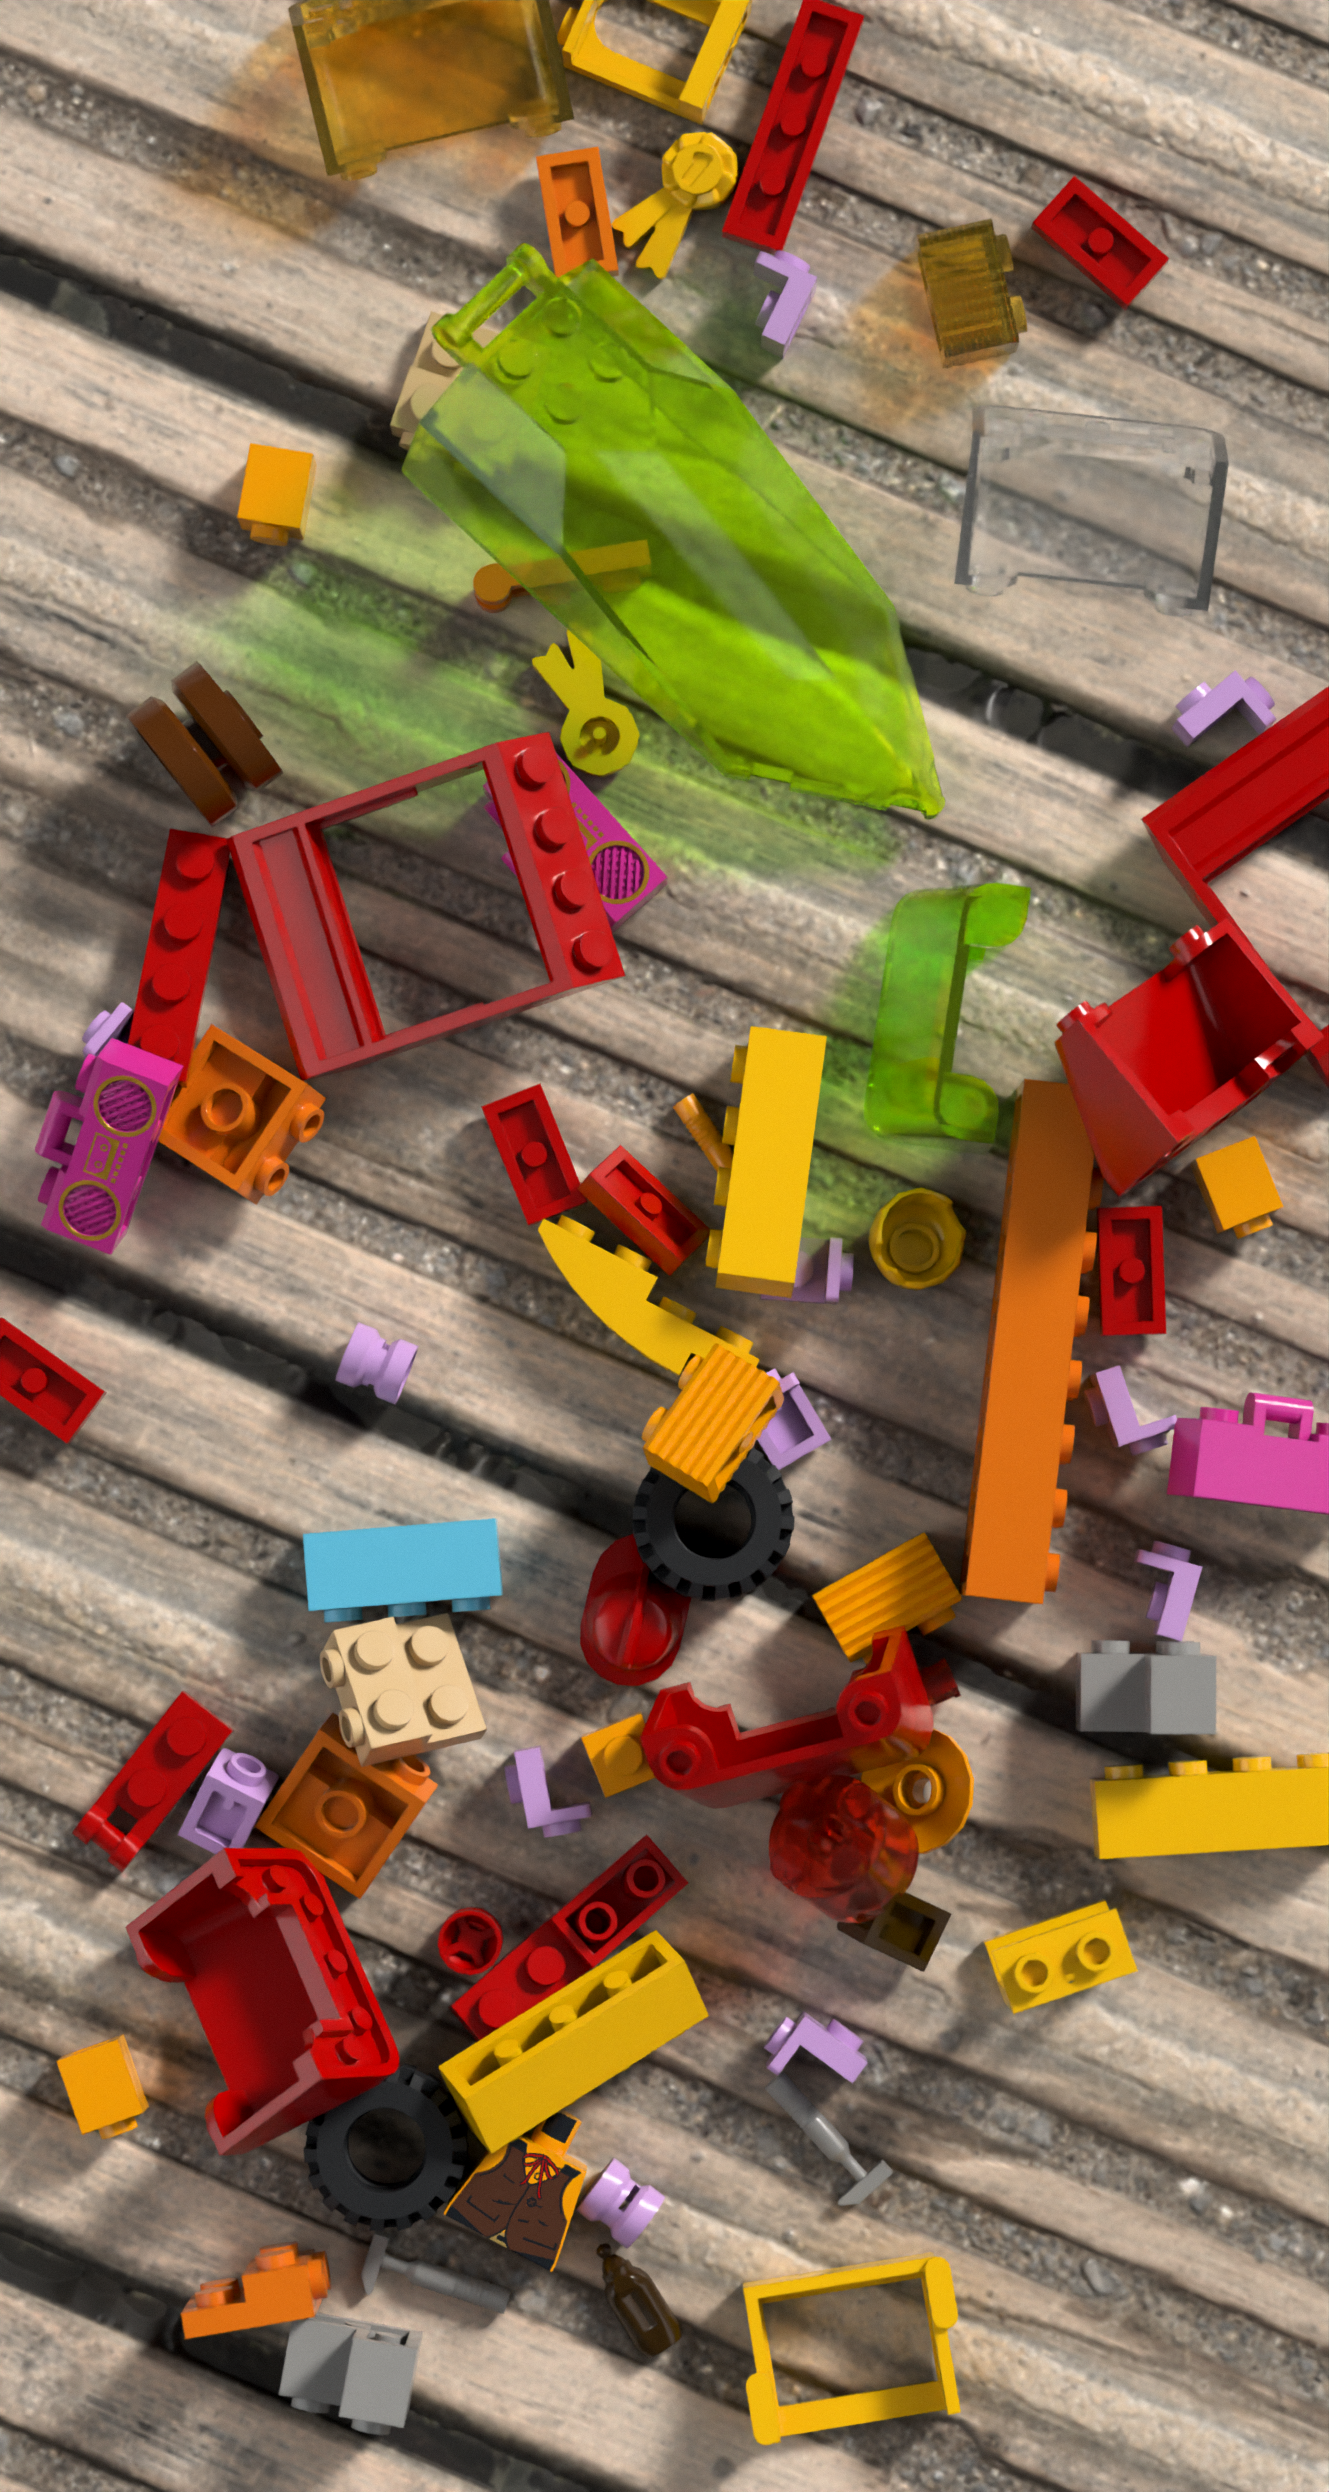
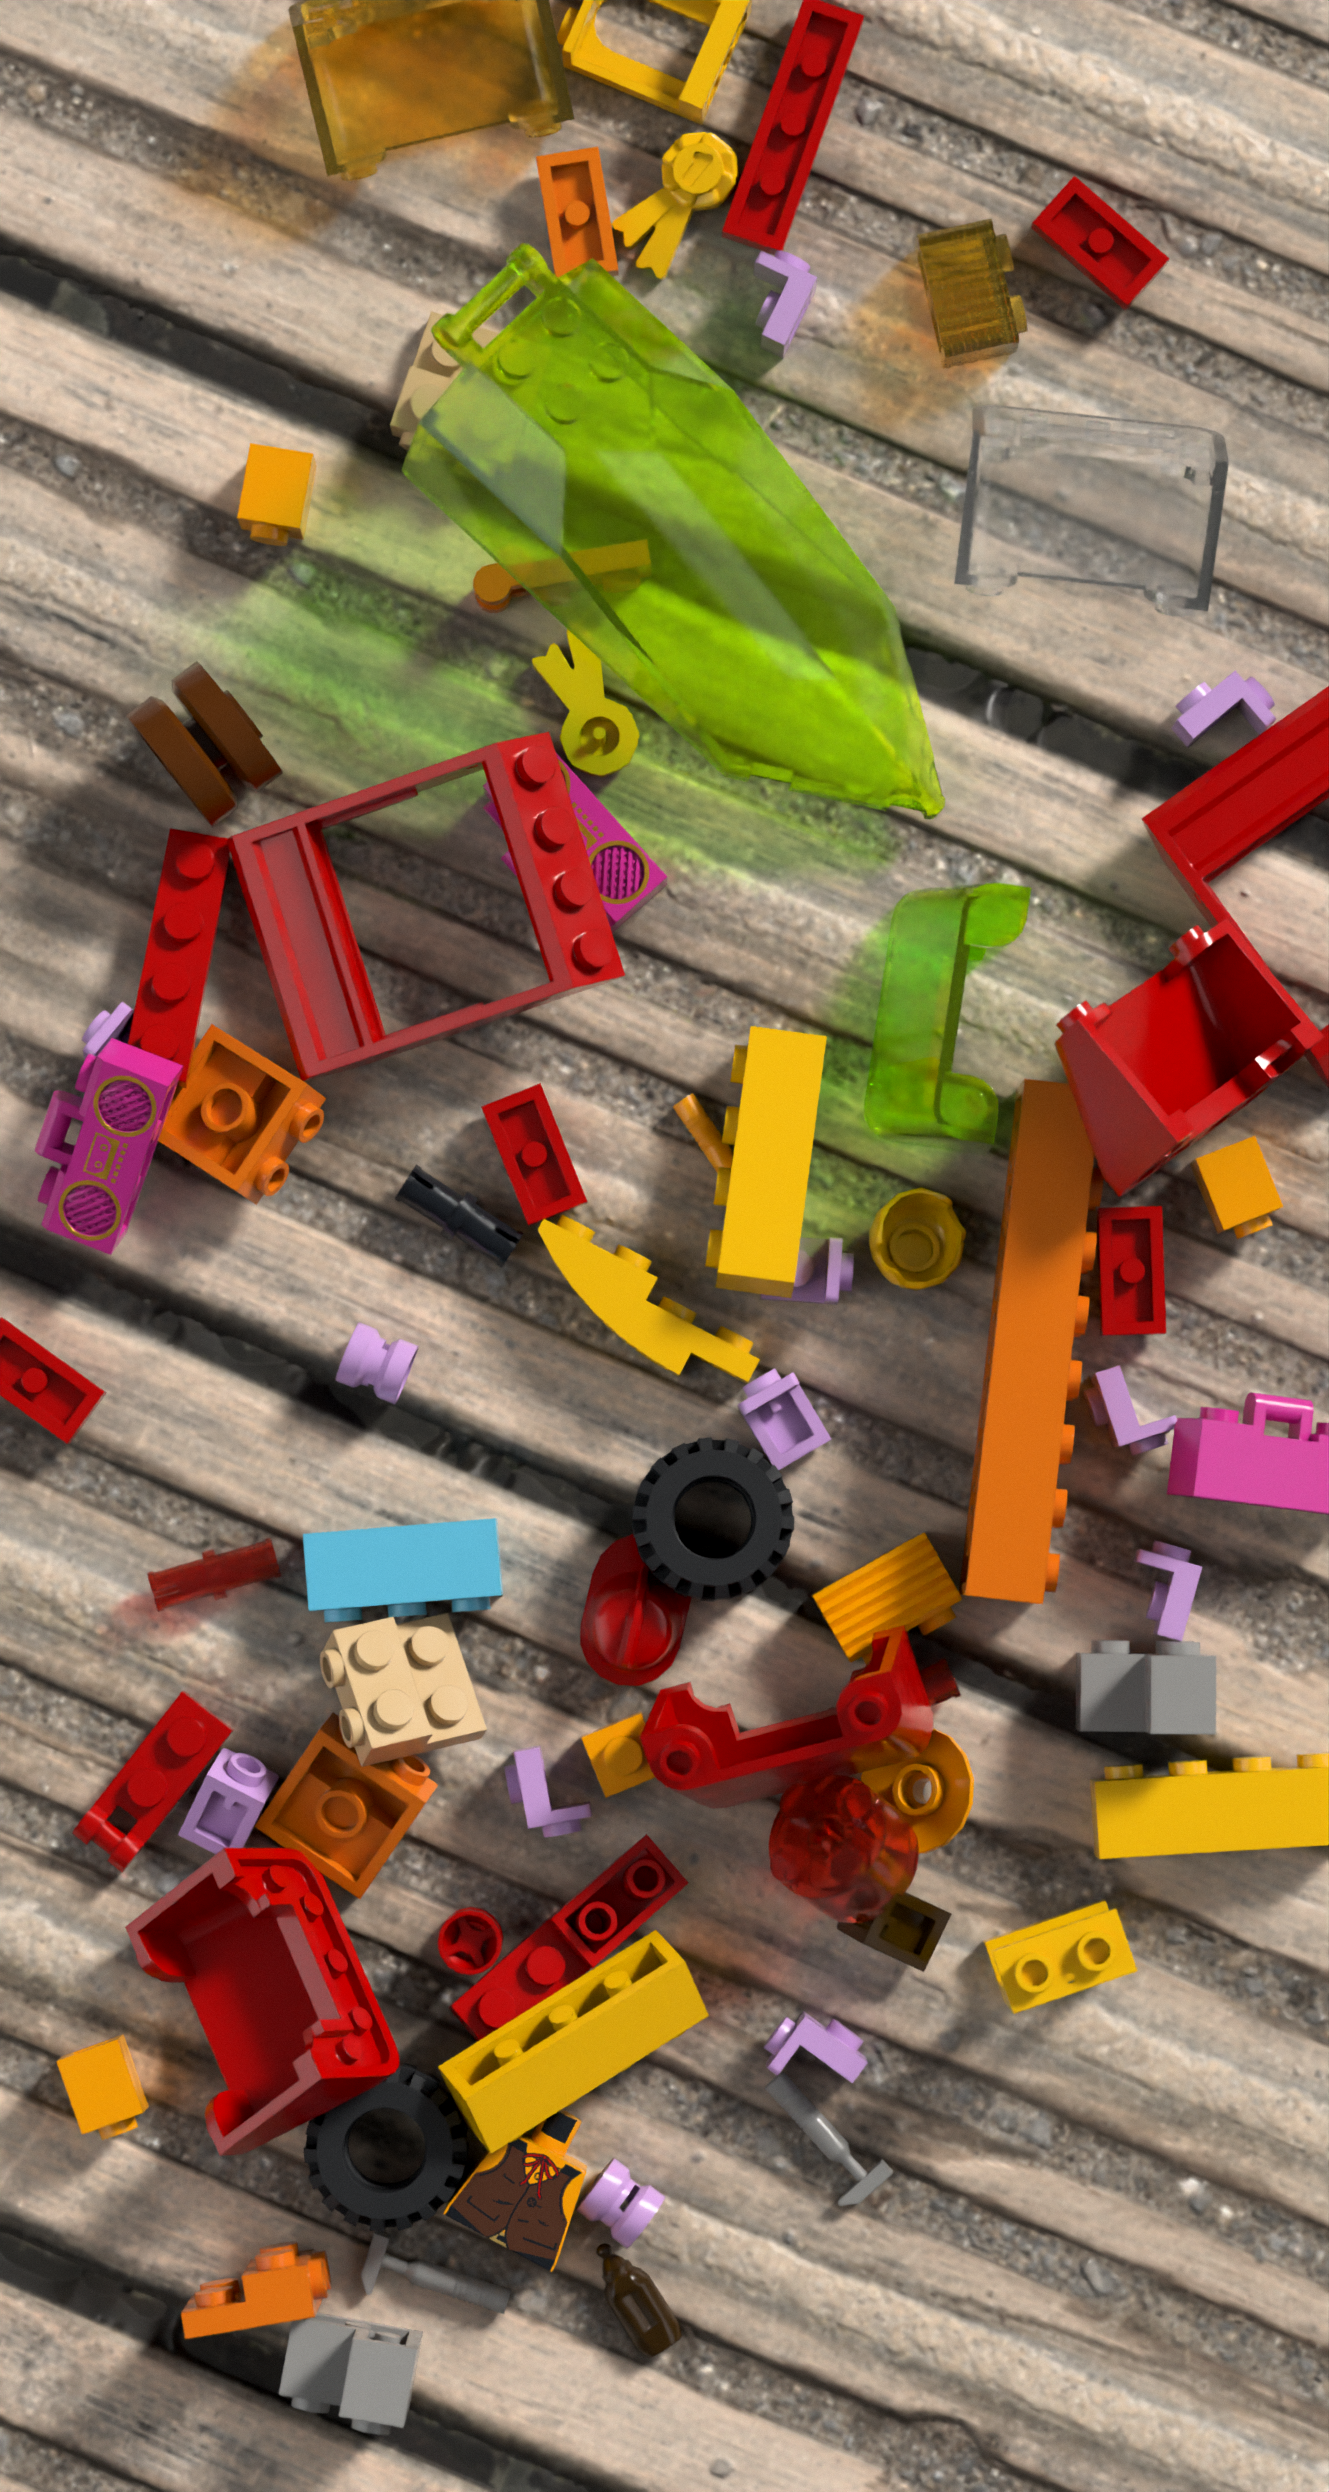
(214, 1574): none -> clear red pin
(459, 1216): none -> black pin
(644, 1210): red plate -> none
(711, 1421): light orange brick -> none
(775, 2421): yellow piece -> none

